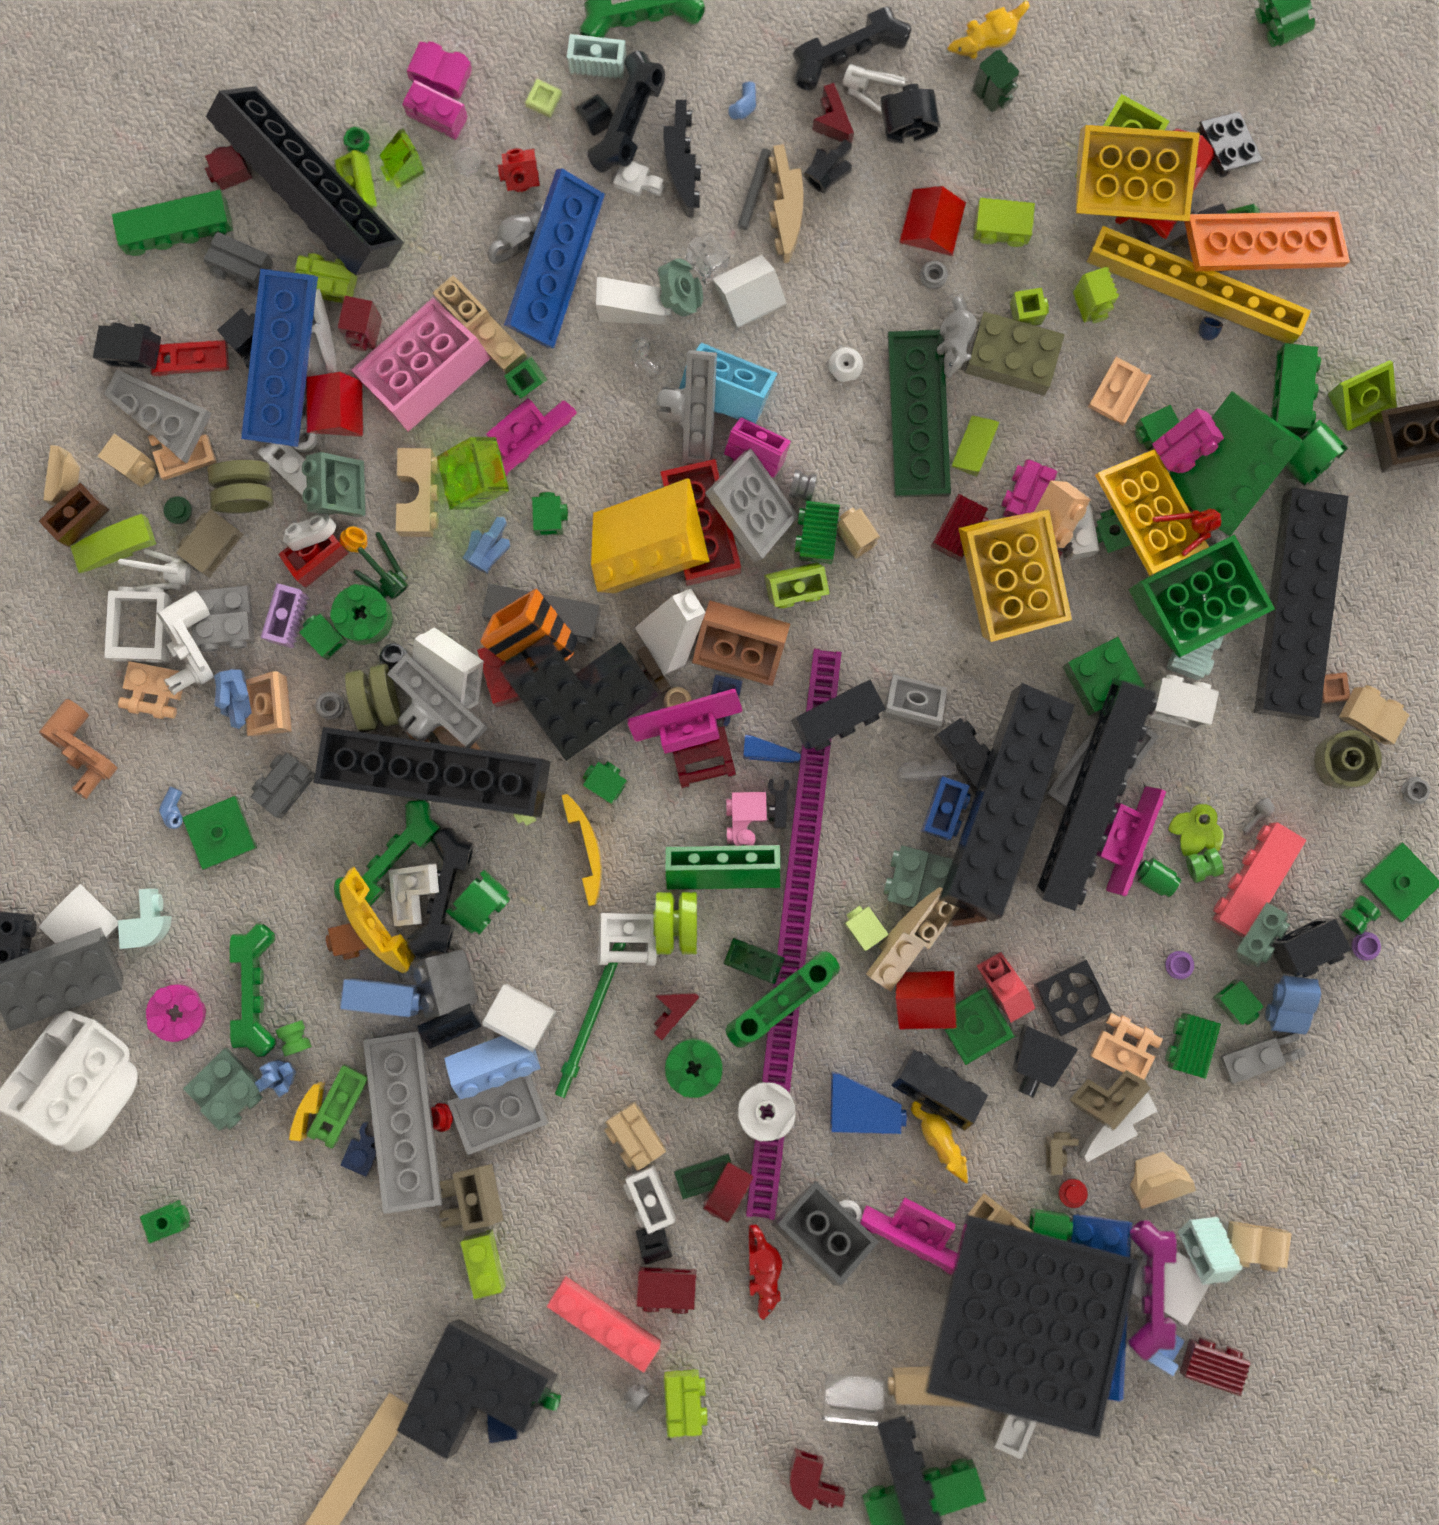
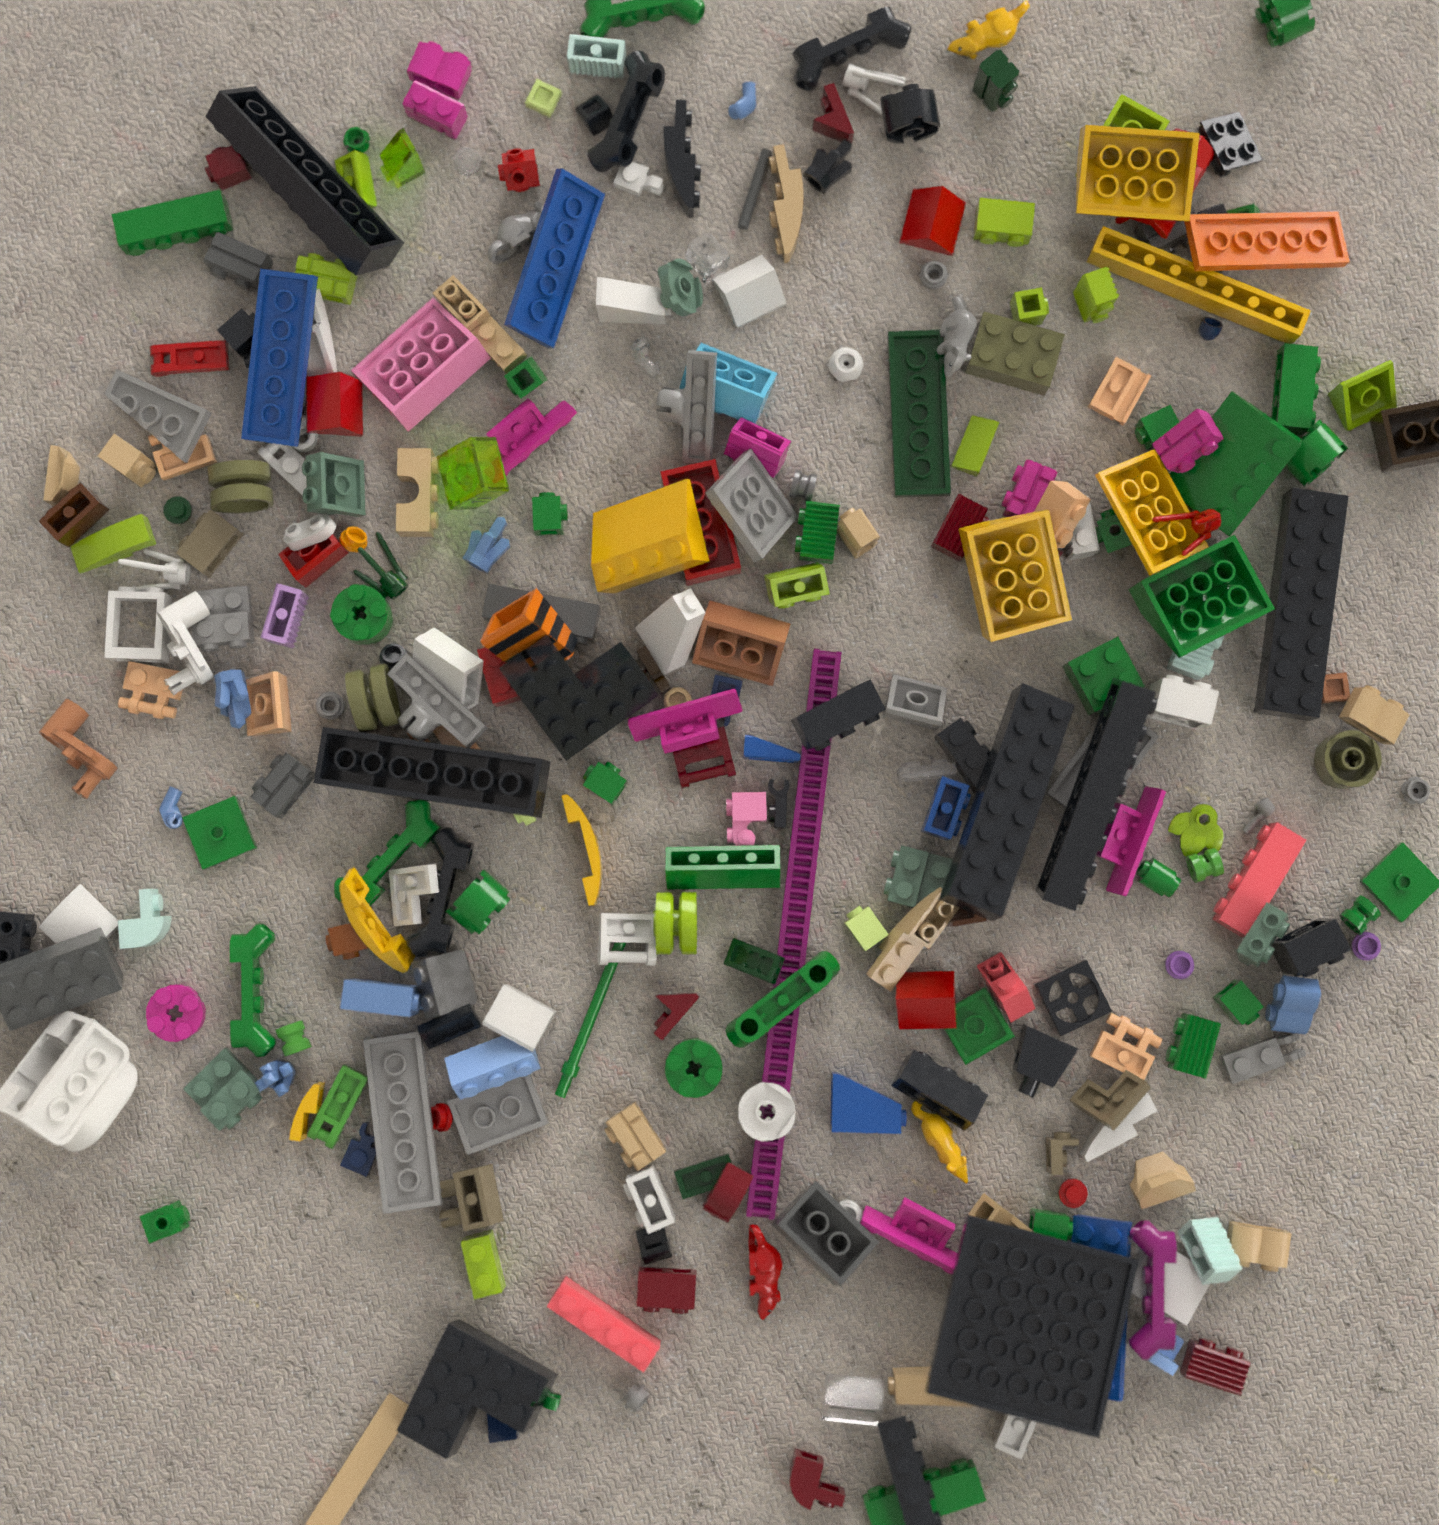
(127, 346): black brick -> none
(322, 636): green brick -> none
(359, 323): dark red brick -> none
(683, 1403): lime brick -> none

